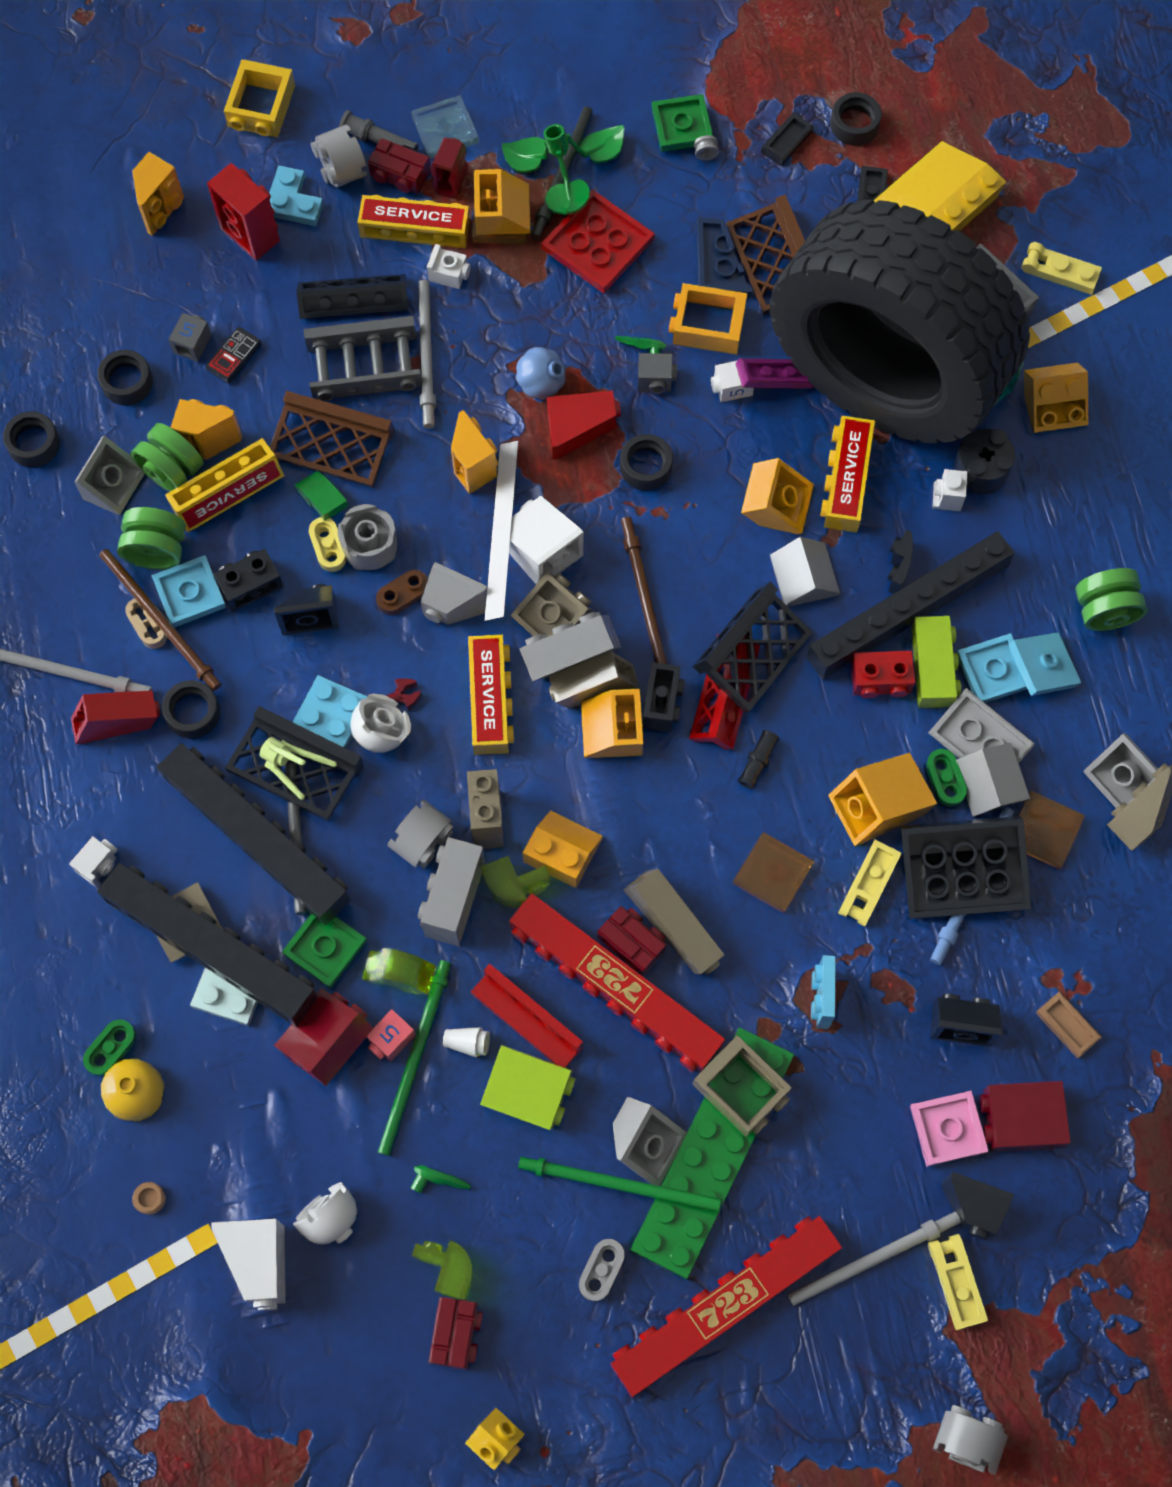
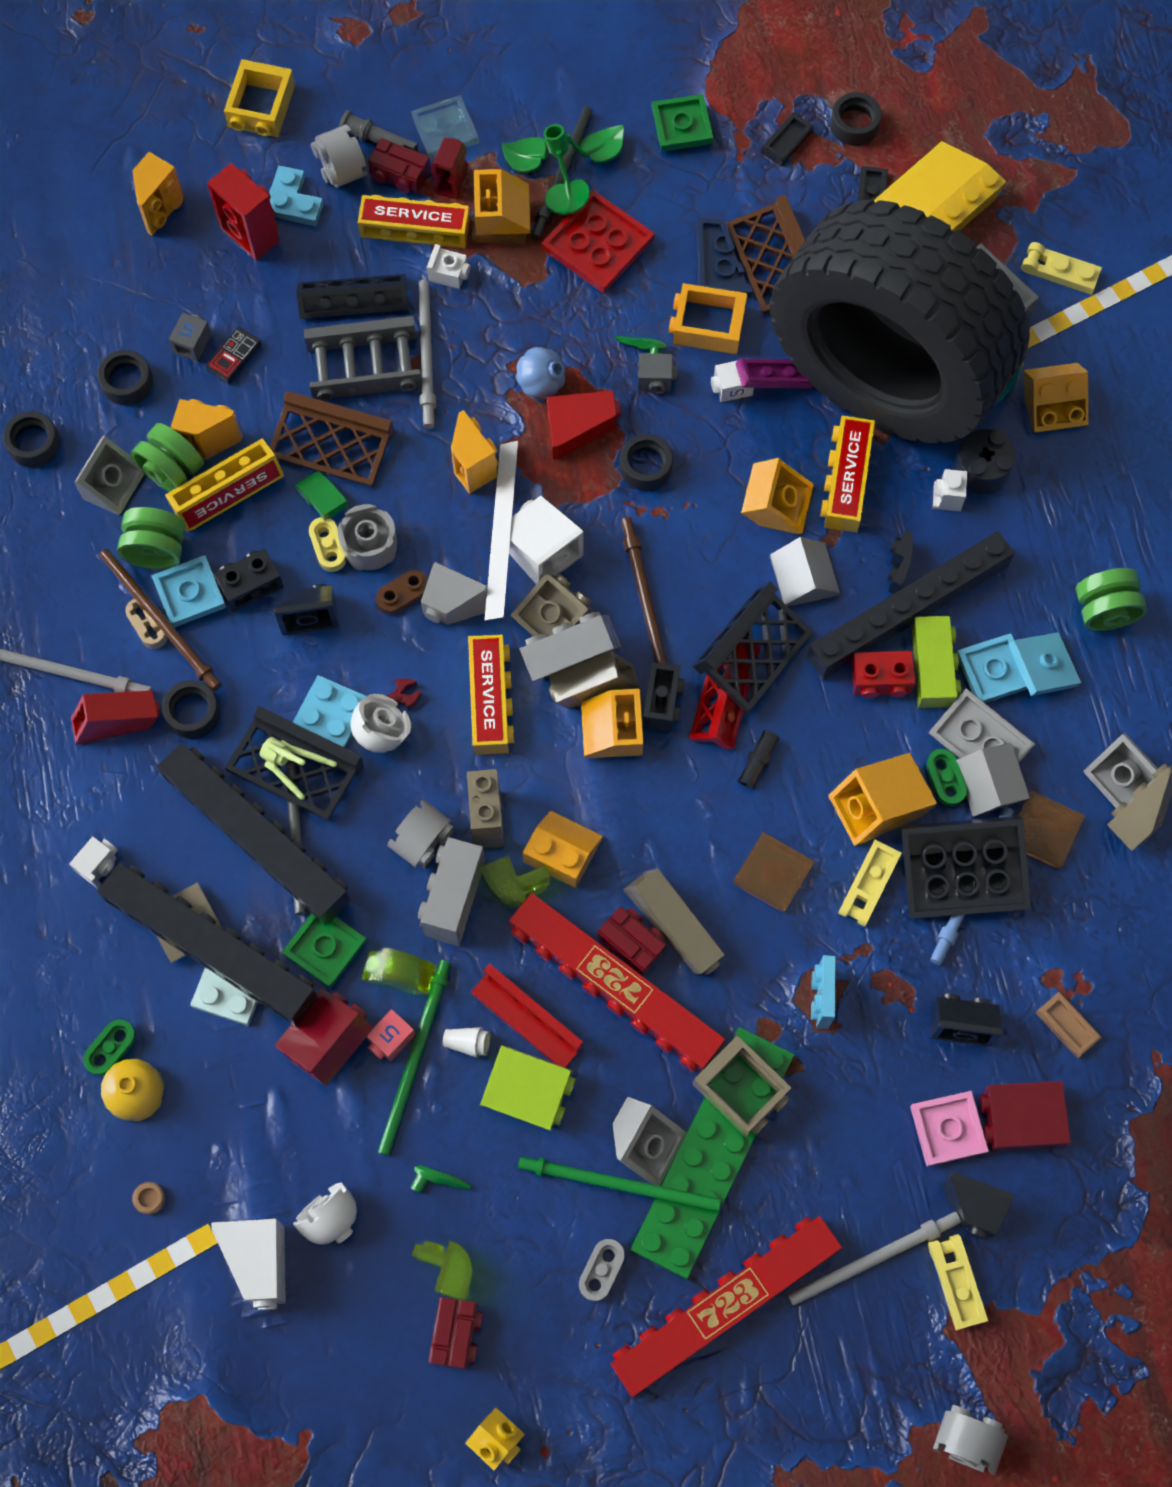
(706, 147): light grey bush -> none

